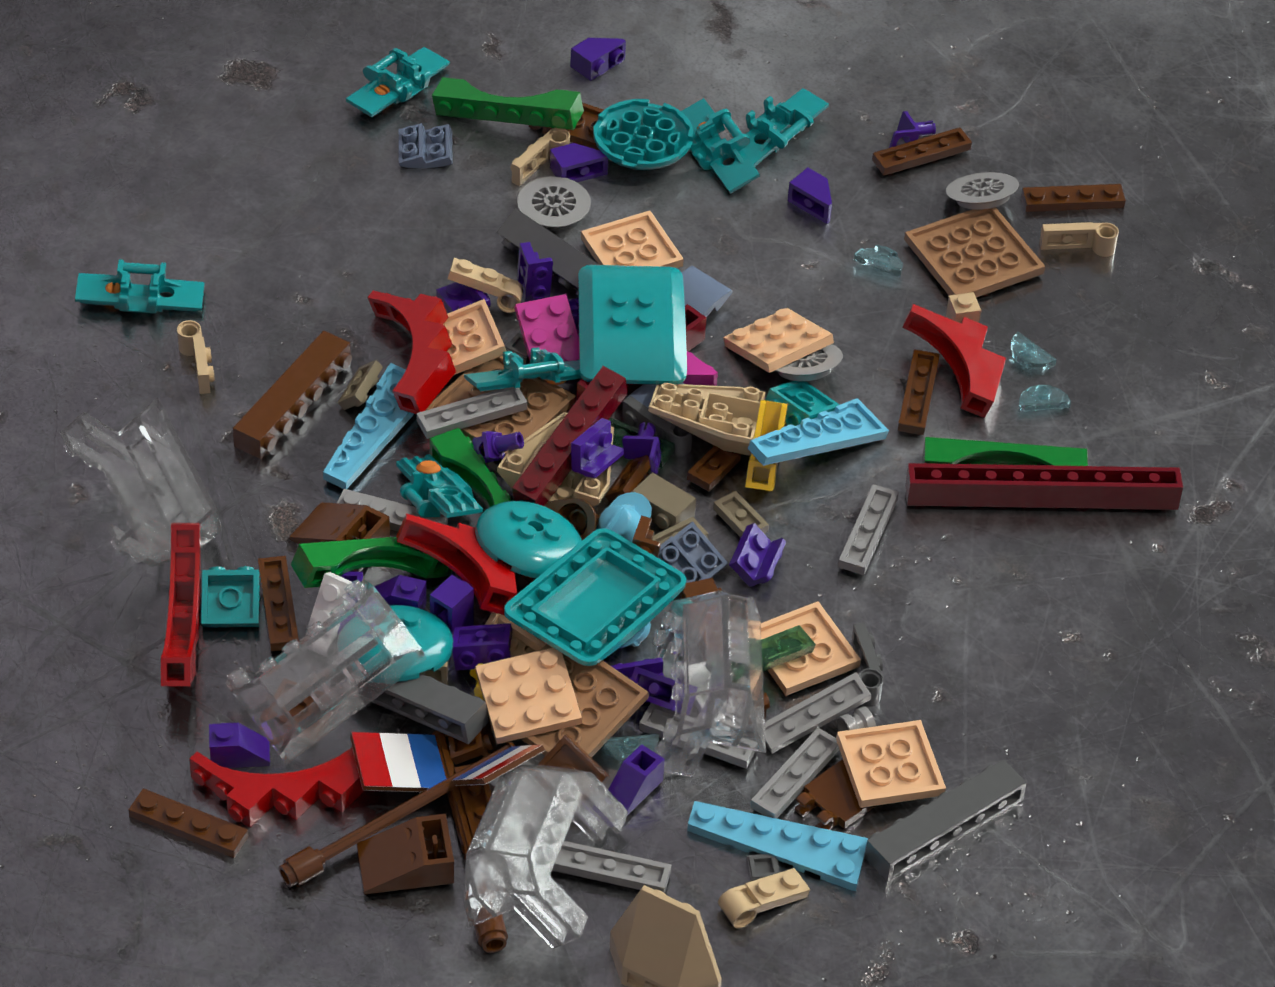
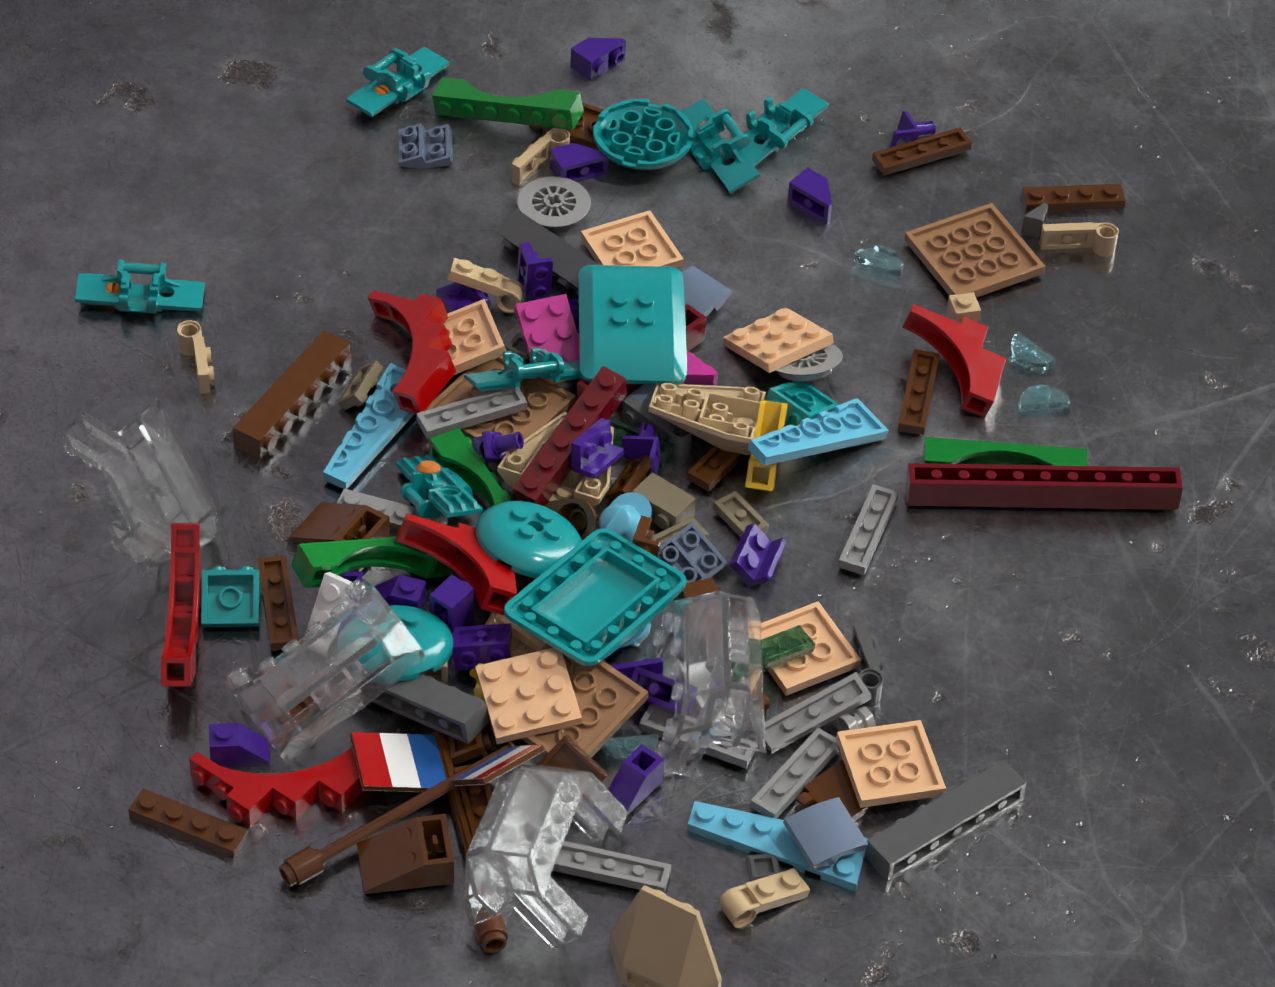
(825, 833): none -> sand blue slope
(982, 190): light grey piece -> none
(1033, 221): none -> dark grey slope

